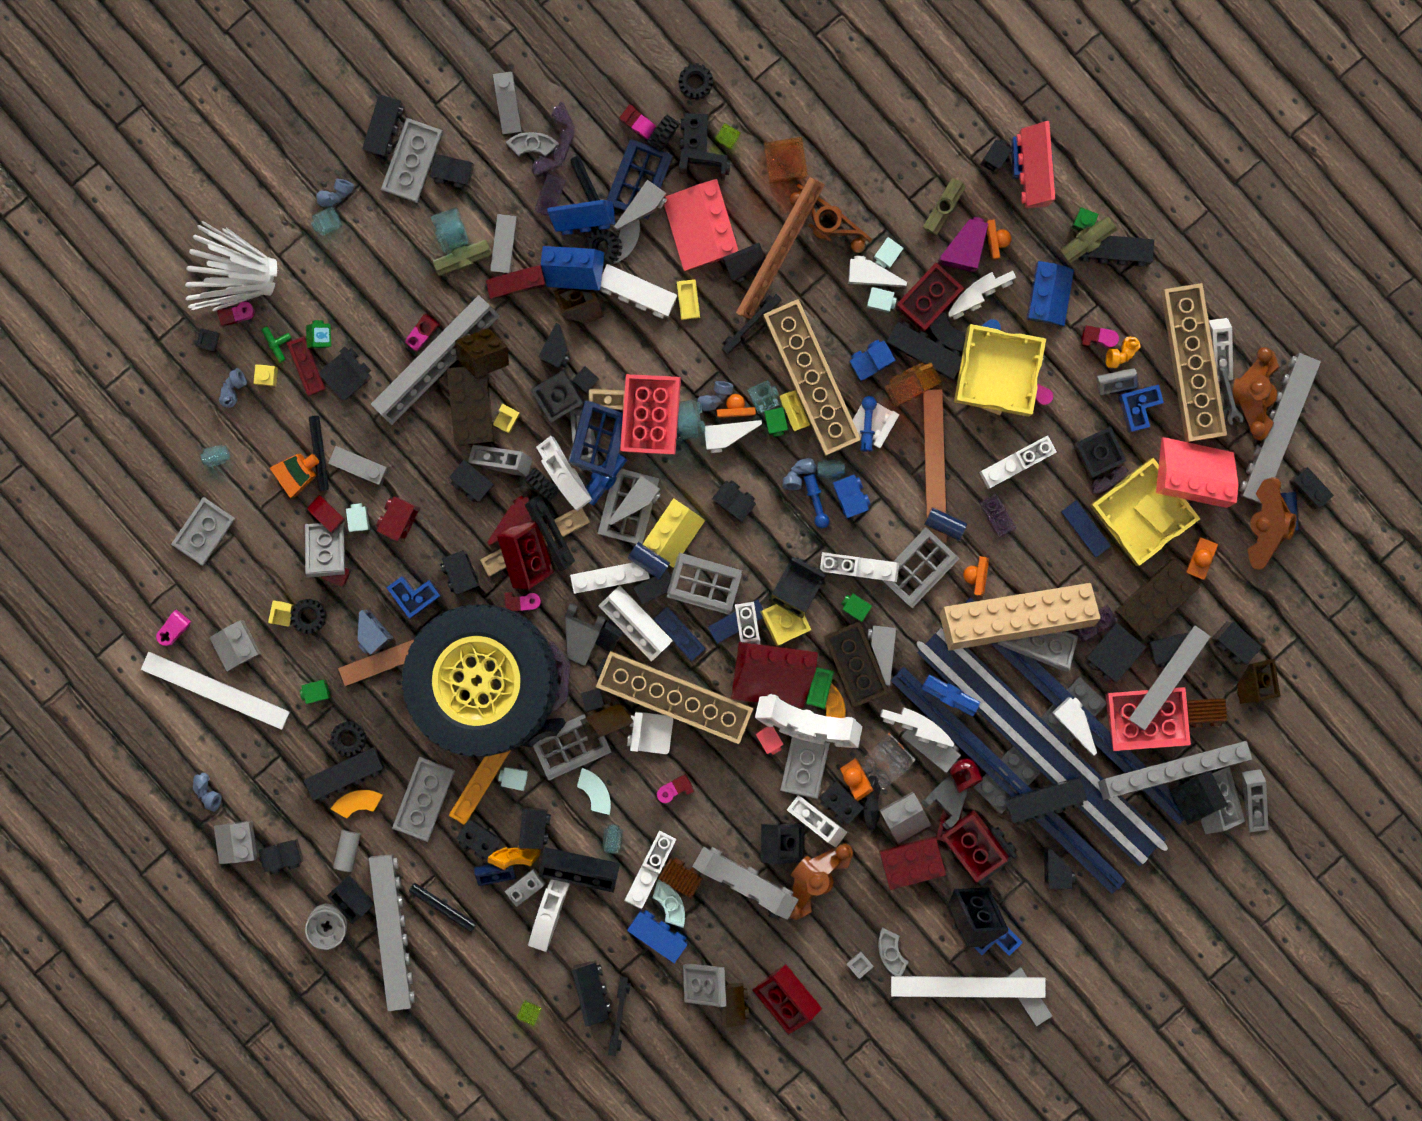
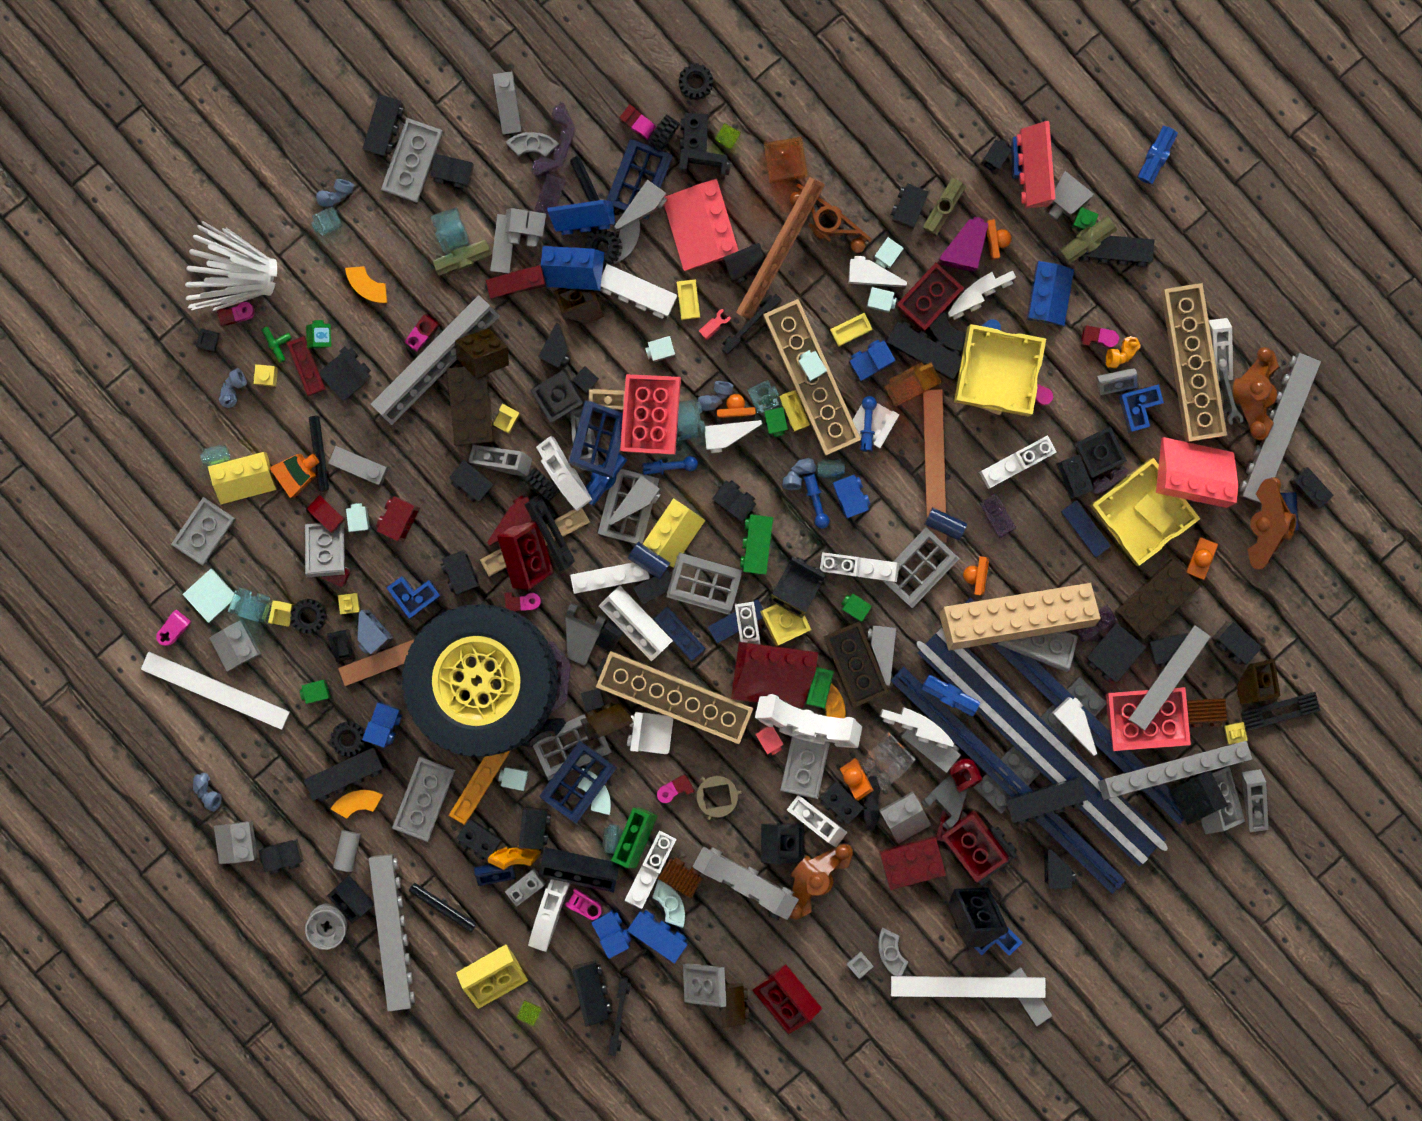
(209, 595): none -> light aqua tile
(242, 478): none -> light yellow slope
(250, 606): none -> clear light blue brick
(341, 645): none -> black slope
(349, 603): none -> light yellow tile
(365, 285): none -> light orange tile
(381, 727): none -> blue brick
(491, 976): none -> light yellow slope
(524, 223): none -> light grey hips
(583, 904): none -> dark pink piece
(591, 793): none -> dark blue piece
(611, 934): none -> blue brick
(634, 838): none -> green brick
(660, 349): none -> light aqua brick
(689, 463): none -> blue pin
(713, 325): none -> coral bar
(721, 810): none -> dark tan piece
(756, 544): none -> green brick
(811, 365): none -> light aqua brick
(851, 329): none -> light yellow tile
(910, 206): none -> black brick
(1068, 196): none -> light grey torso
(1075, 476): none -> black panel
(1157, 155): none -> blue piece
(1235, 733): none -> light yellow tile
(1307, 704): none -> black container

